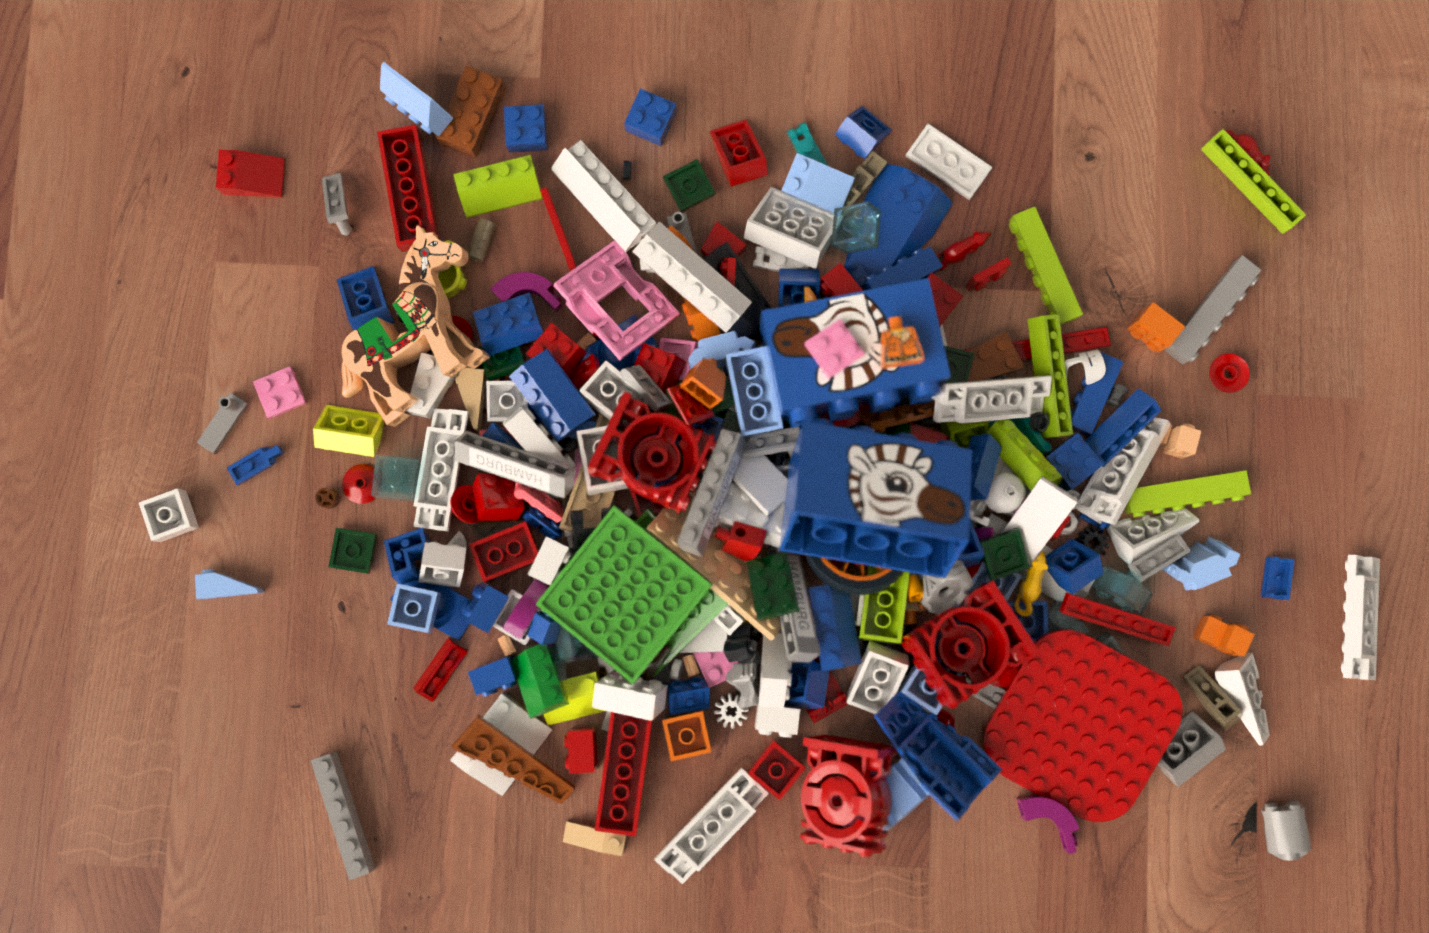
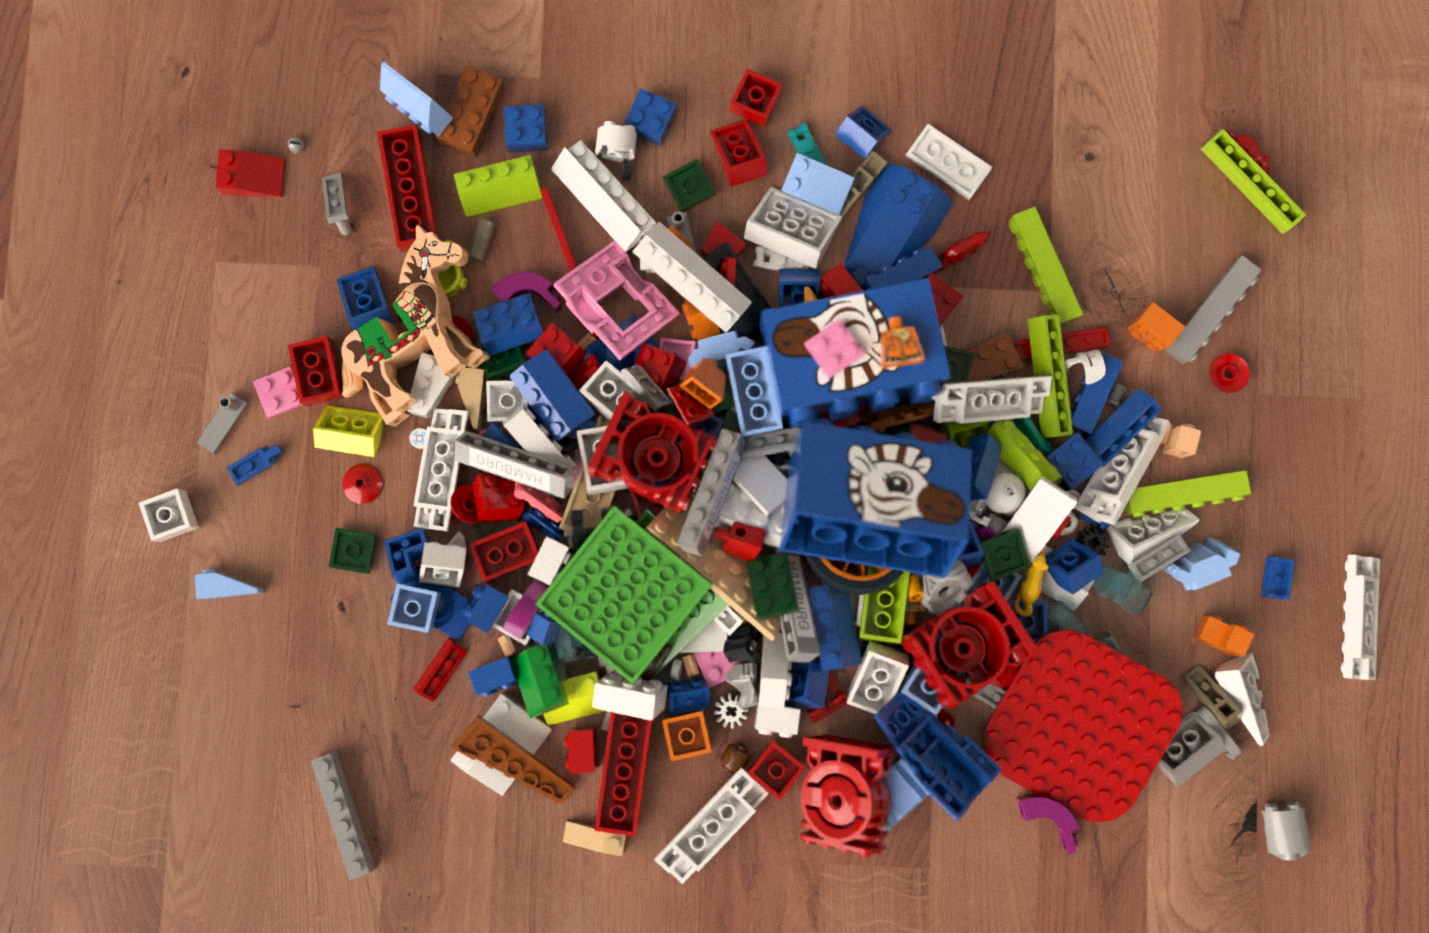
(295, 148): none -> light grey hinge
(316, 371): none -> red brick
(324, 495): reddish brown wheel -> none
(395, 478): clear light blue brick -> none
(417, 438): none -> tile
(616, 142): none -> white brick
(735, 757): none -> reddish brown head
(756, 97): none -> red brick
(856, 227): clear light blue brick -> none
(993, 273): red plate -> none
(1039, 422): black tile -> none
(1117, 619): red plate -> none
(1232, 749): none -> light grey beam

